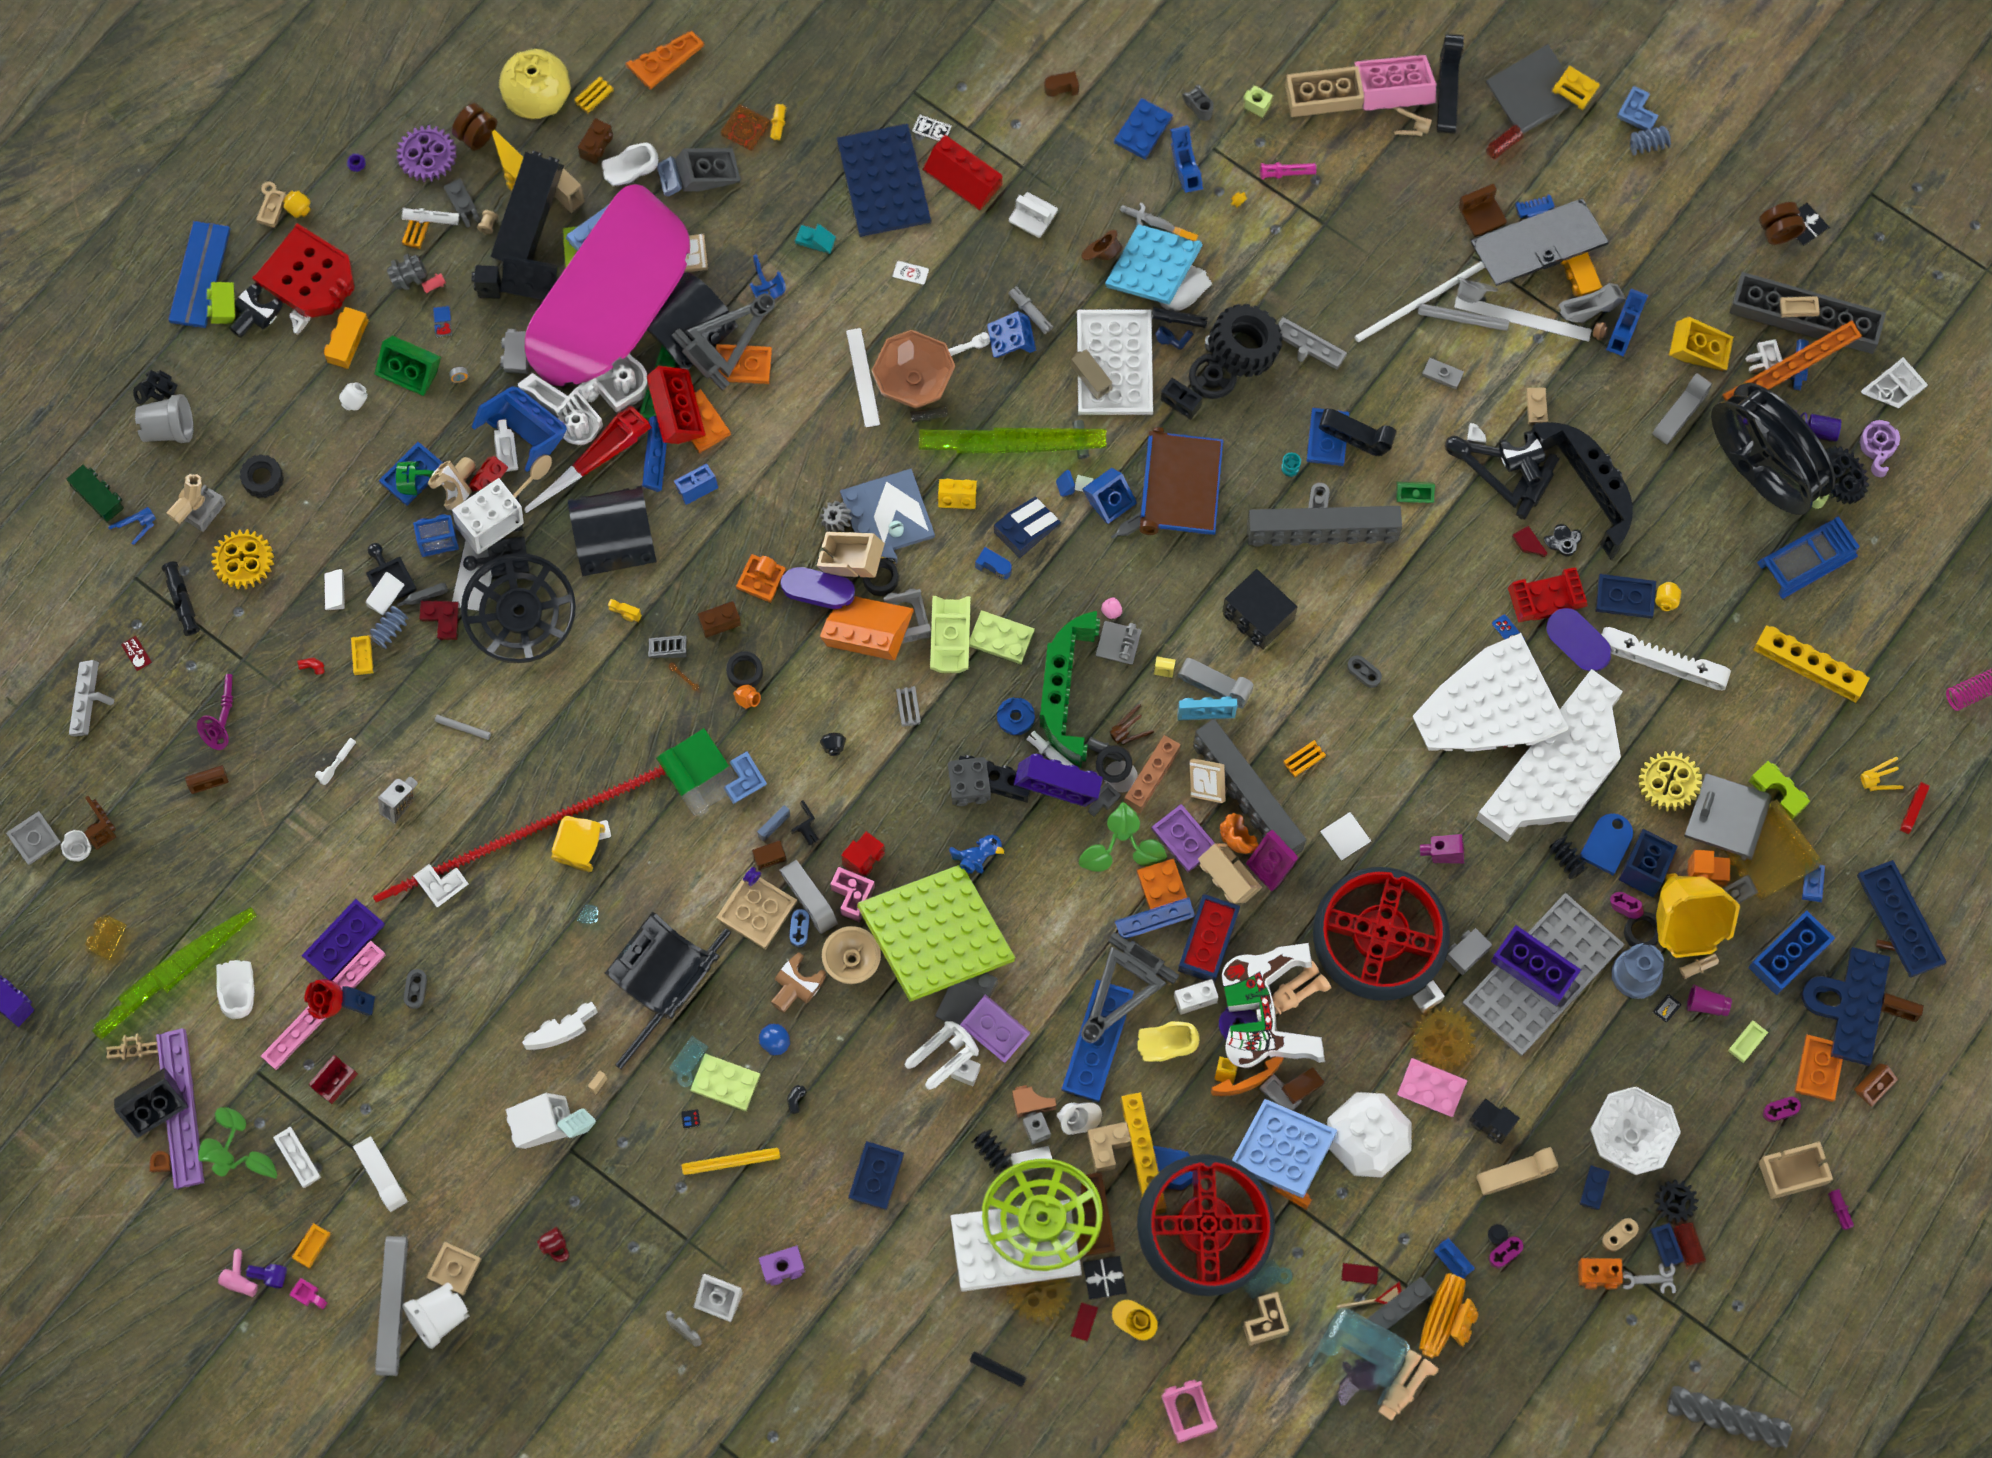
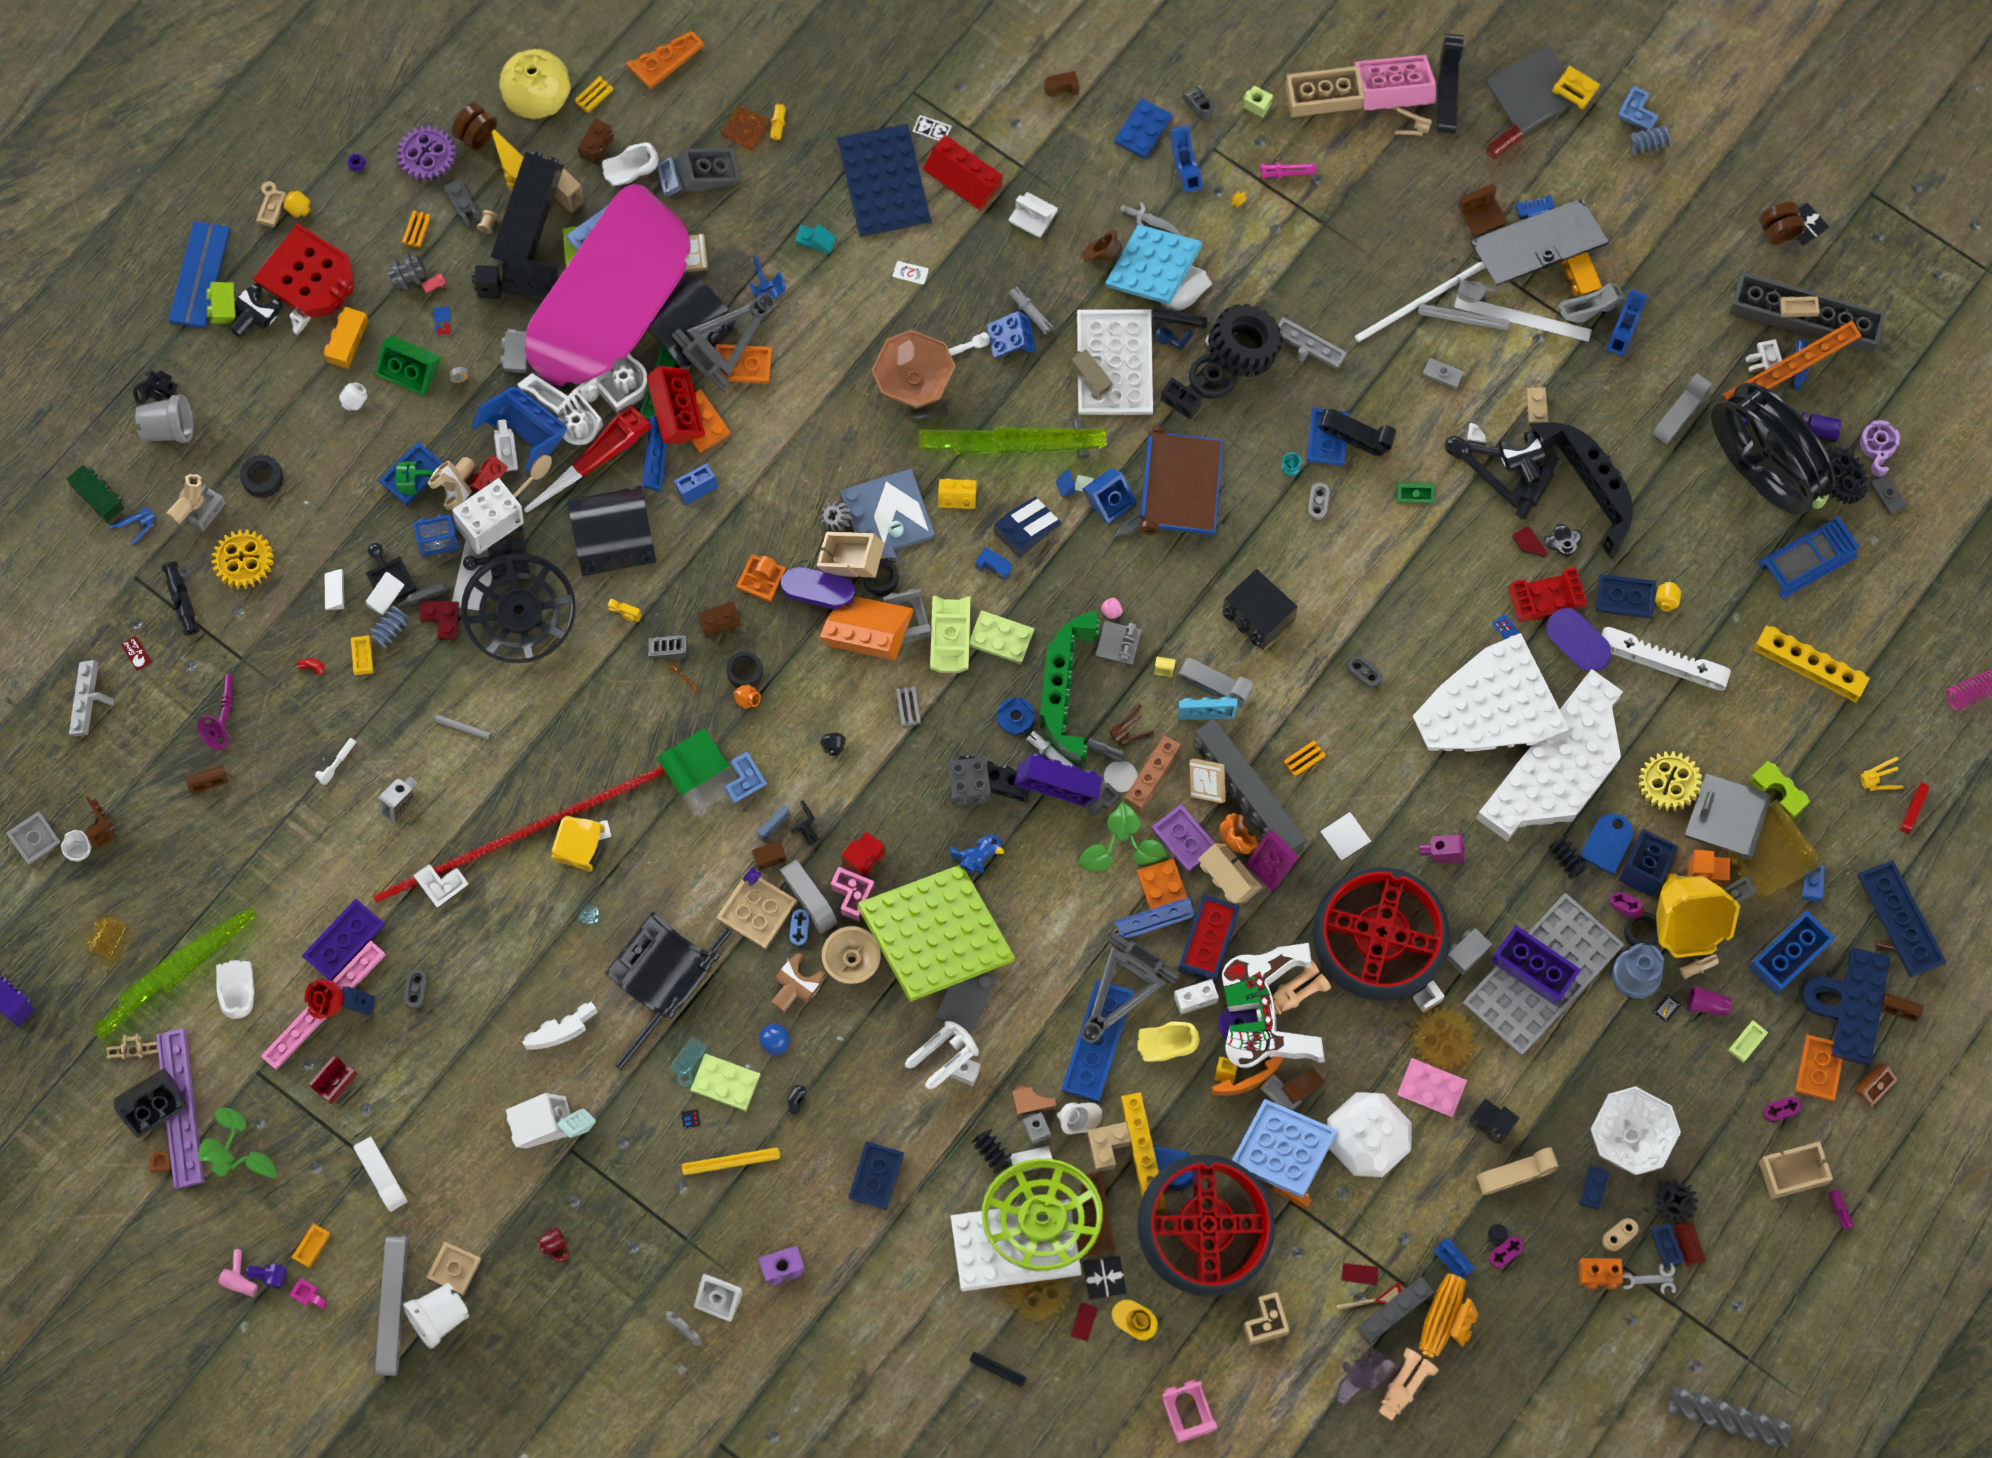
(297, 1157): white plate -> none
(430, 216): white pin -> none
(597, 1082): tan tile -> none
(863, 377): white sticker -> none
(995, 1028): medium lavender plate -> none
(1114, 778): black tyre -> none
(1186, 234): light orange tile -> none
(1265, 1278): clear light blue hinge -> none
(1324, 525): dark grey brick -> none
(1367, 1341): clear light blue windscreen -> none
(1600, 331): medium nougat plate -> none
(1701, 344): yellow slope -> none
(1888, 494): none -> dark grey plate
(1896, 385): white slope -> none

